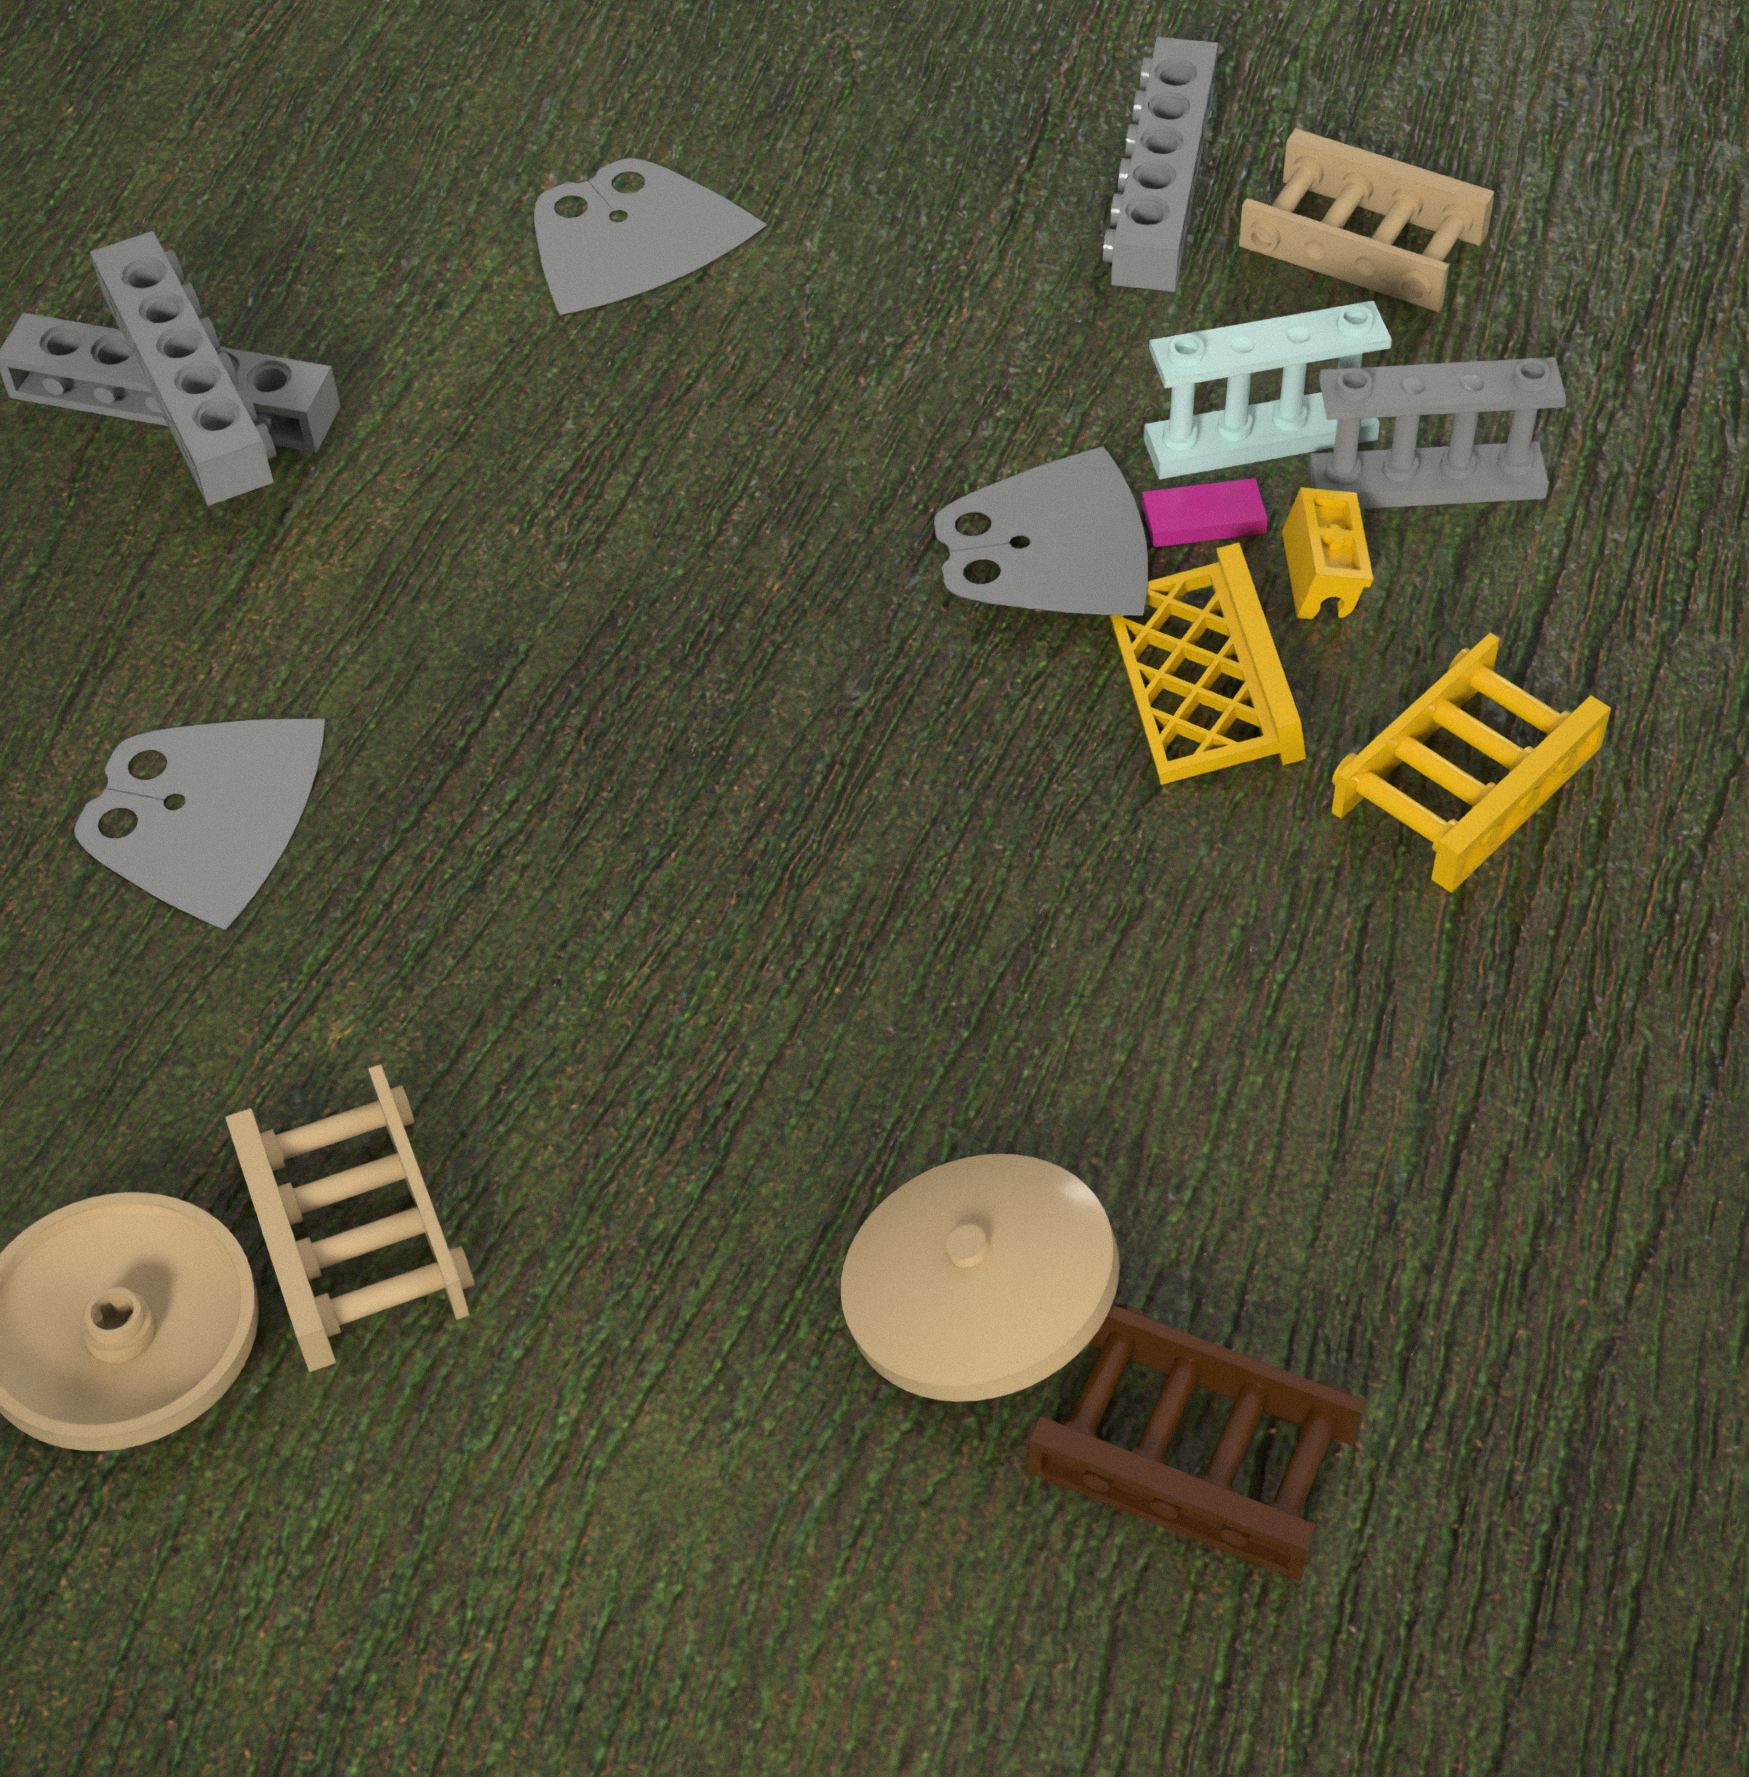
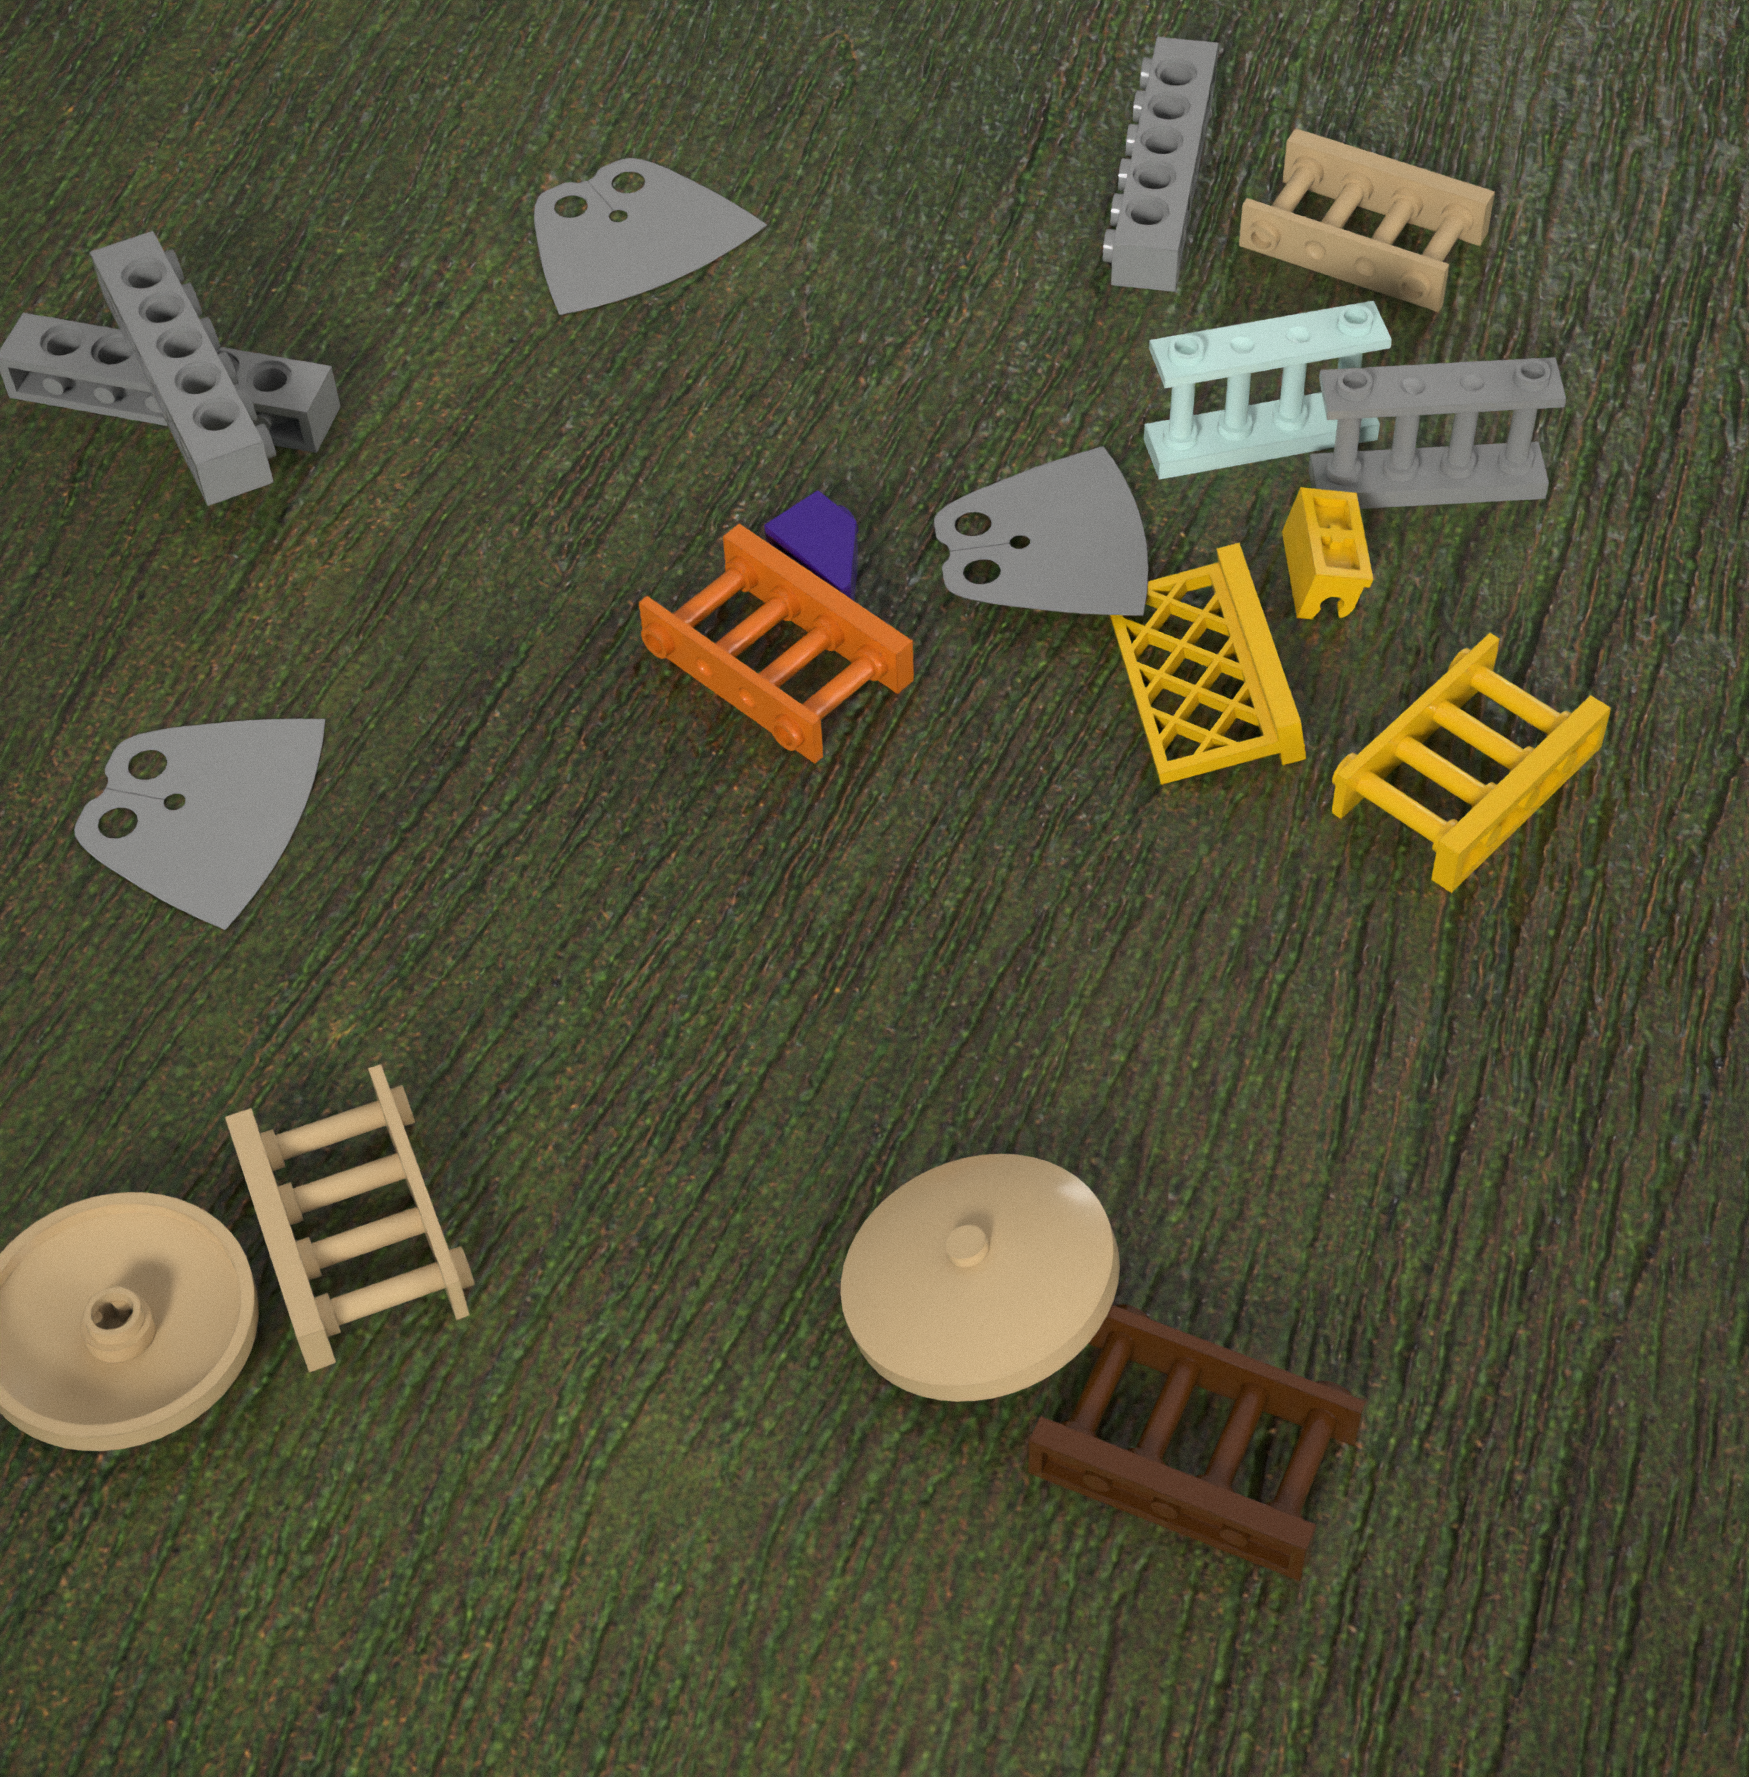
(792, 595): none -> orange fence
(820, 539): none -> dark purple slope
(1204, 512): dark pink tile -> none

